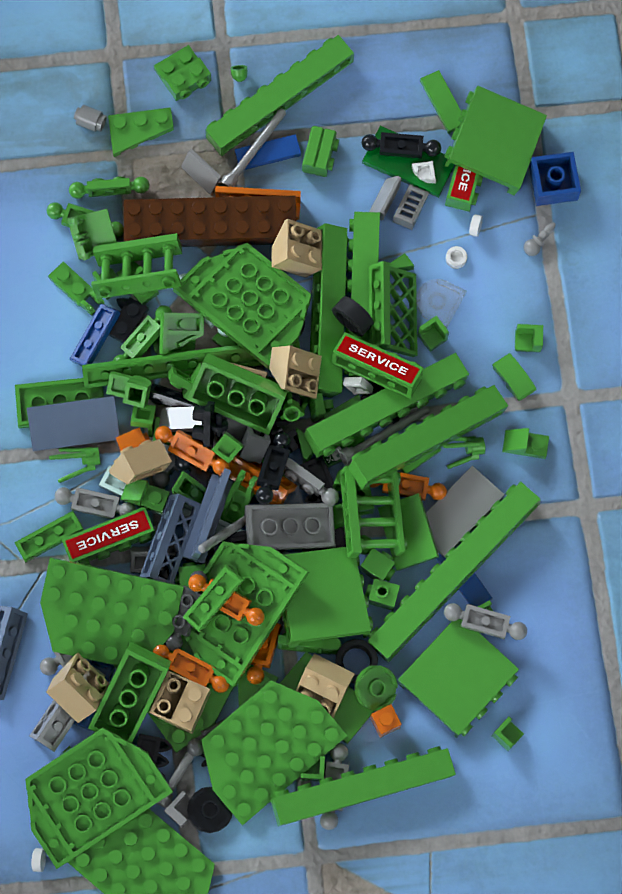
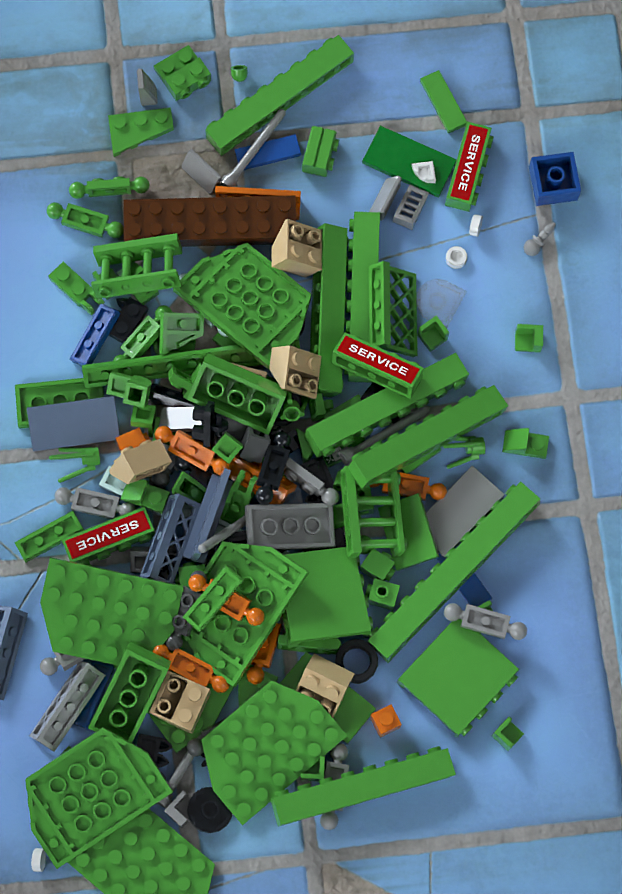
(78, 688): tan slope -> none
(90, 118): light grey brick -> none
(90, 231): bright green hinge -> none
(146, 88): none -> light grey slope
(352, 316): black tyre -> none
(358, 385): white tile -> none
(375, 687): bright green tile -> none
(401, 145): black plate -> none
(403, 263): bright green piece -> none
(495, 138): bright green panel -> none
(514, 376): bright green slope -> none

